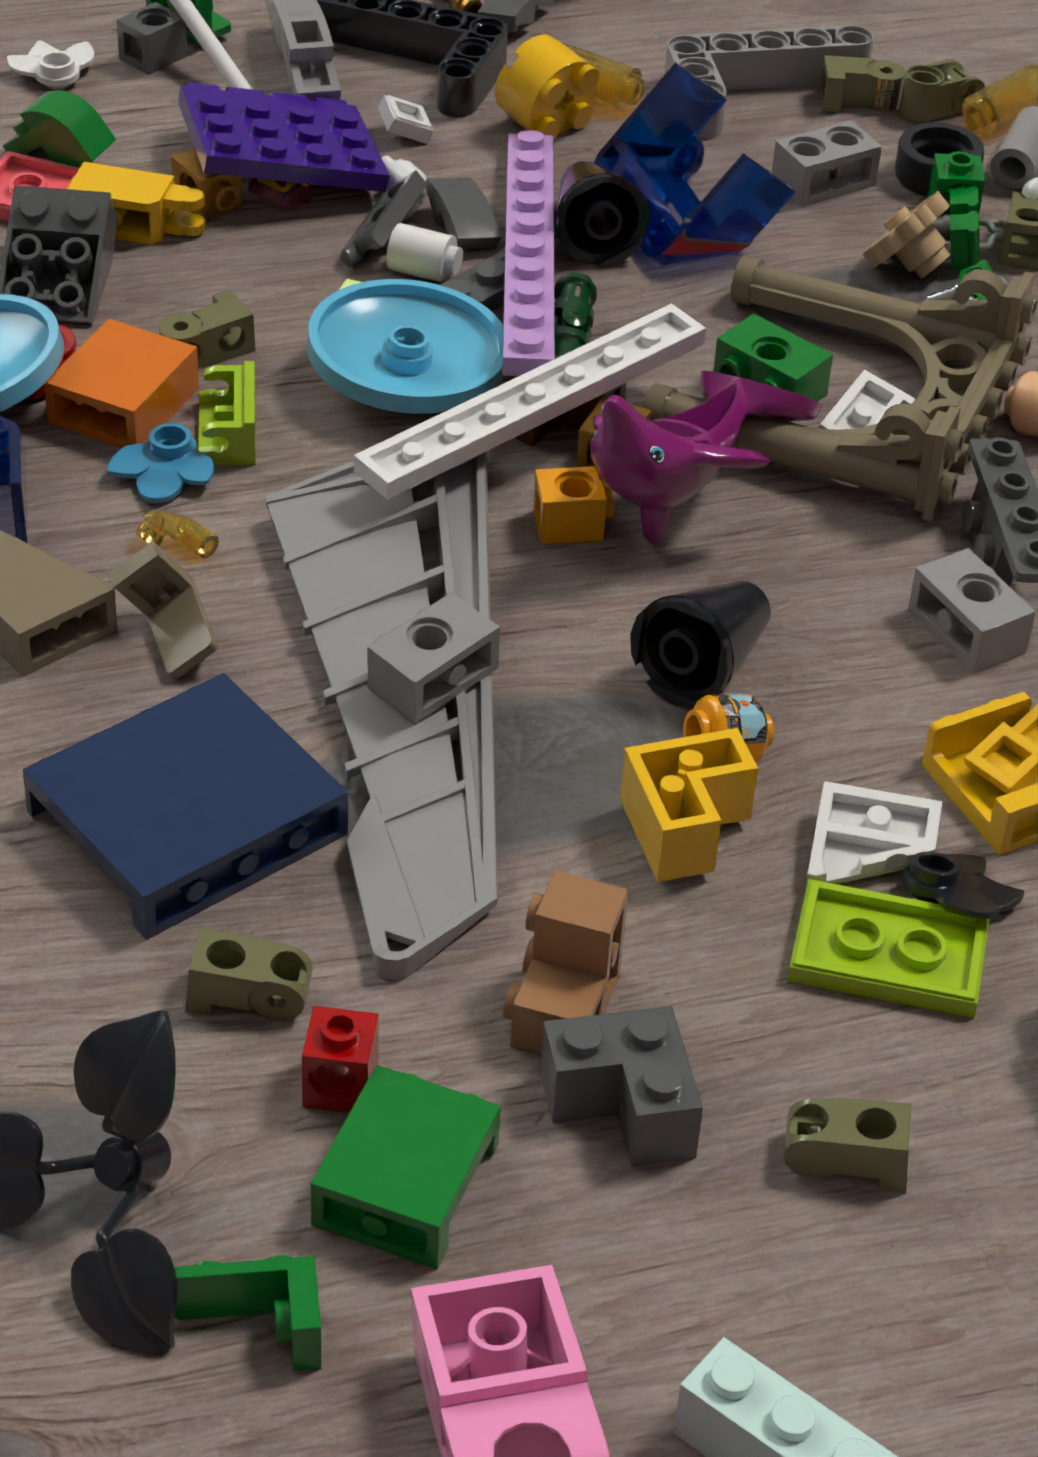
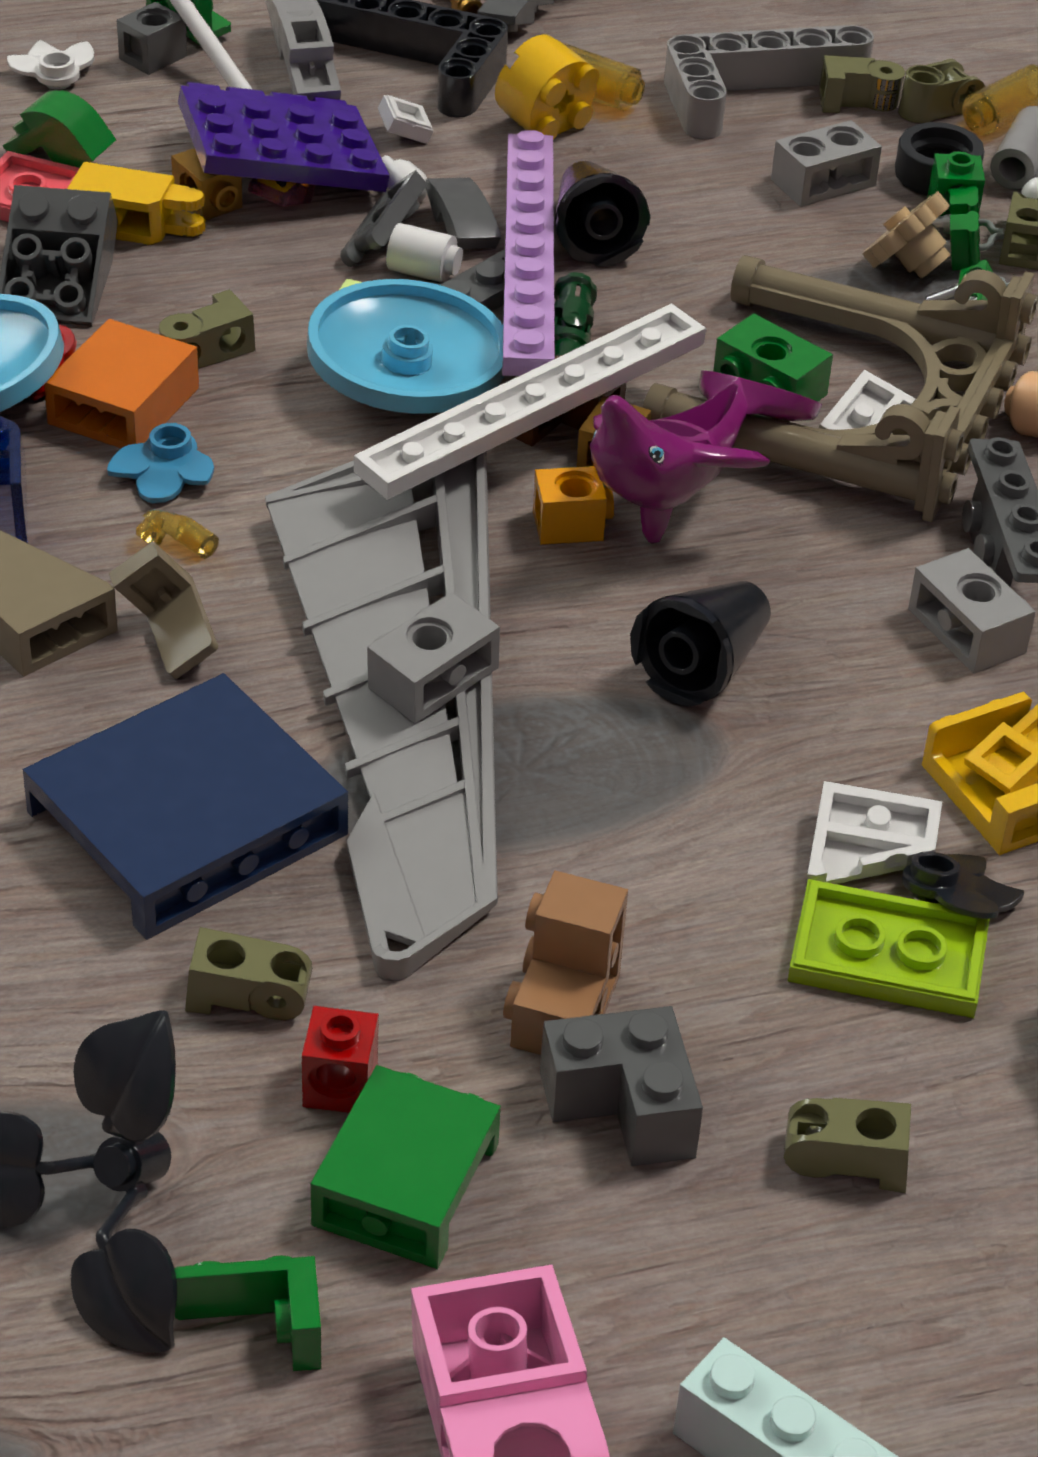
(229, 416): lime hinge -> none
(662, 151): clear blue windscreen -> none
(683, 794): yellow brick -> none
(732, 711): head -> none

